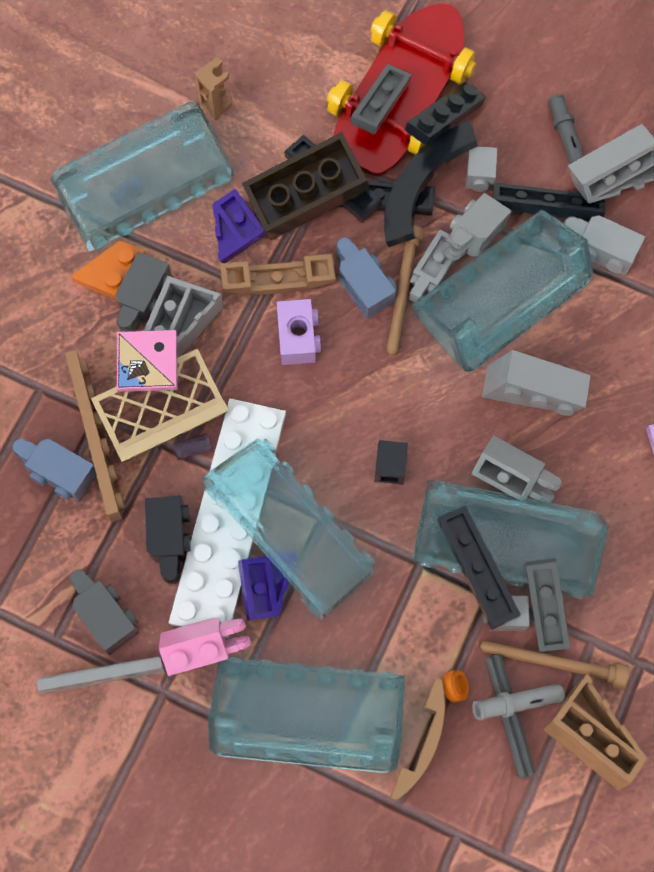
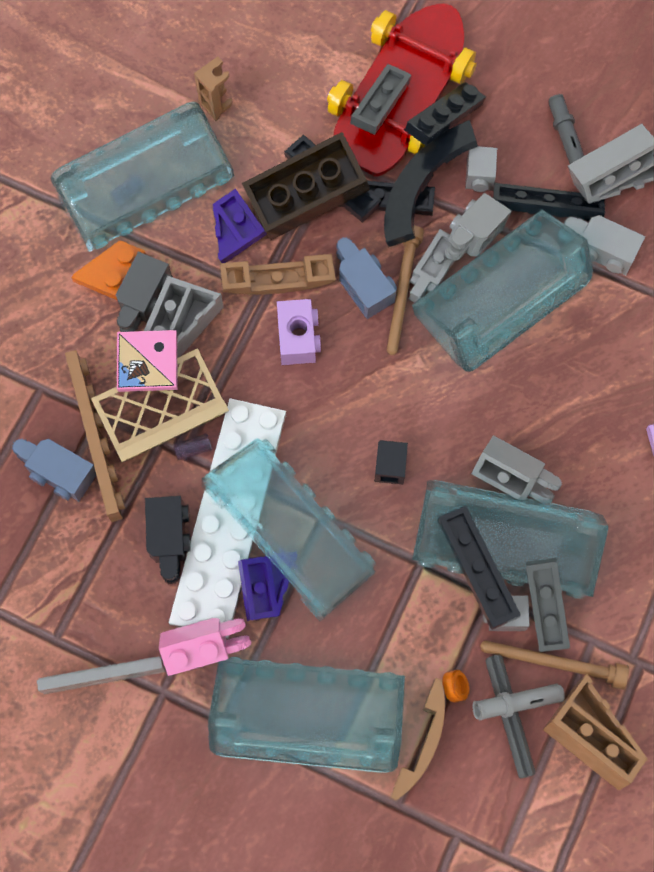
(101, 613): dark grey hinge -> none
(536, 383): light grey wedge -> none

